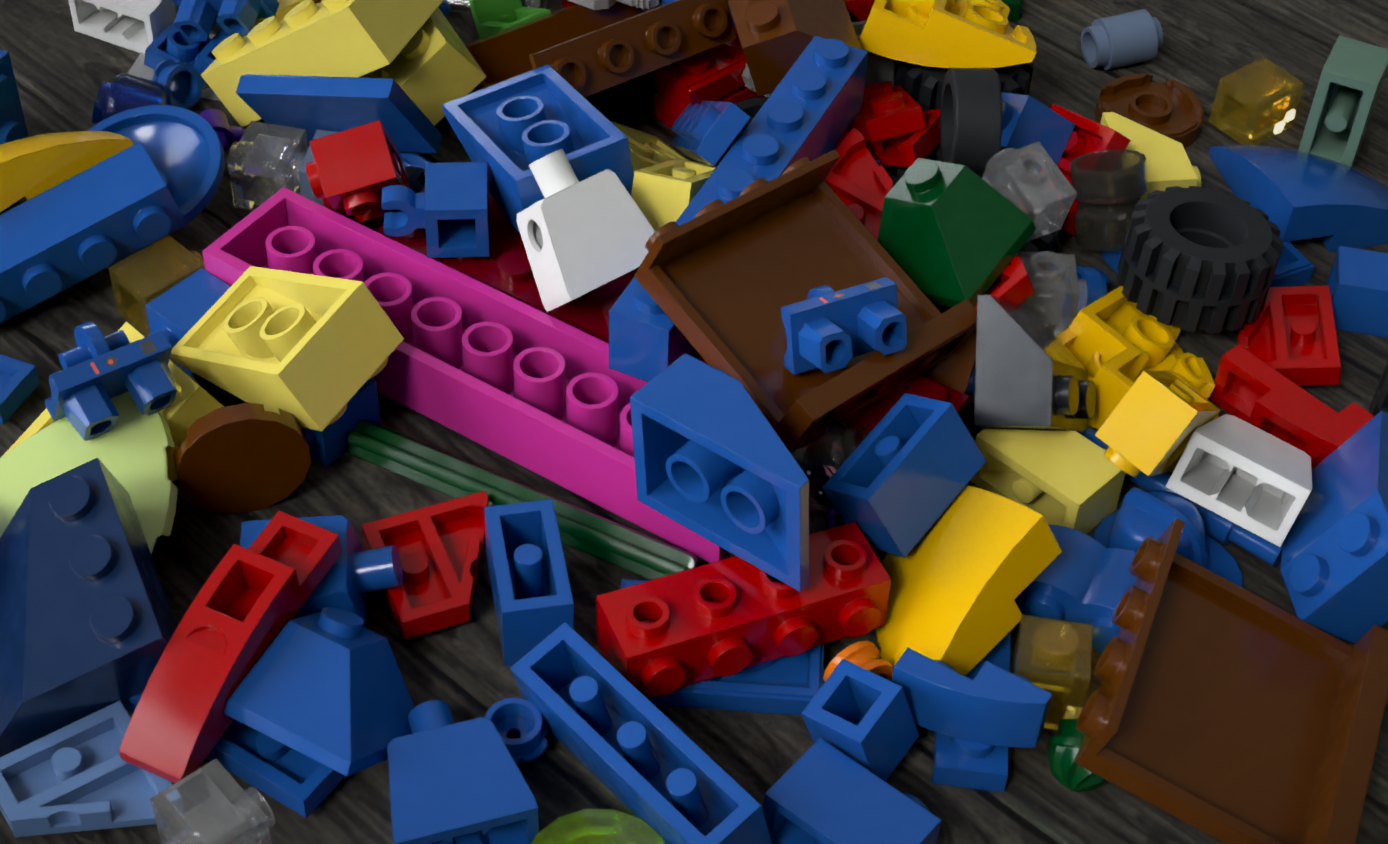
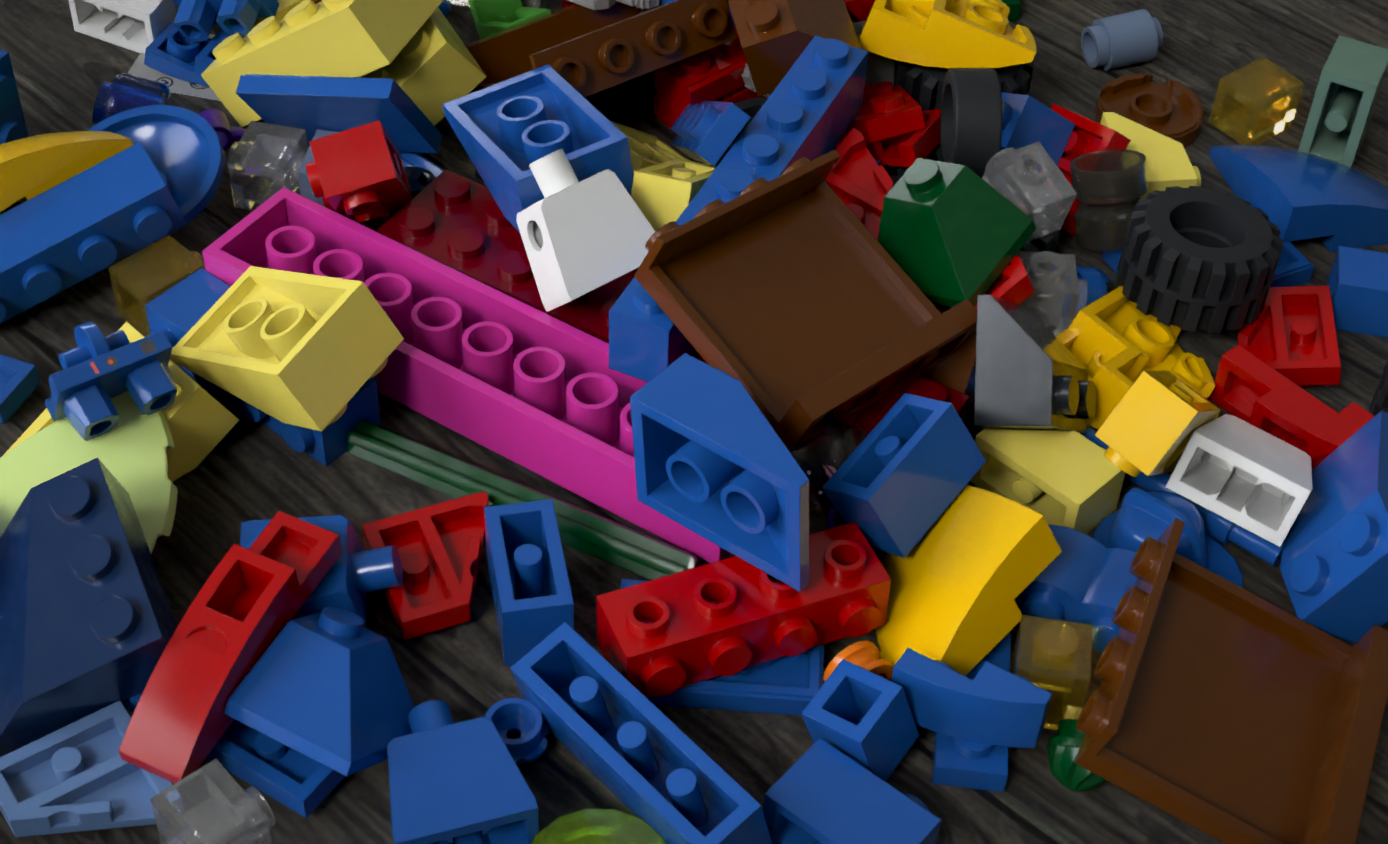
(186, 82): blue plate -> none
(242, 459): reddish brown tile -> none
(450, 210): blue brick -> none
(843, 325): blue hips -> none

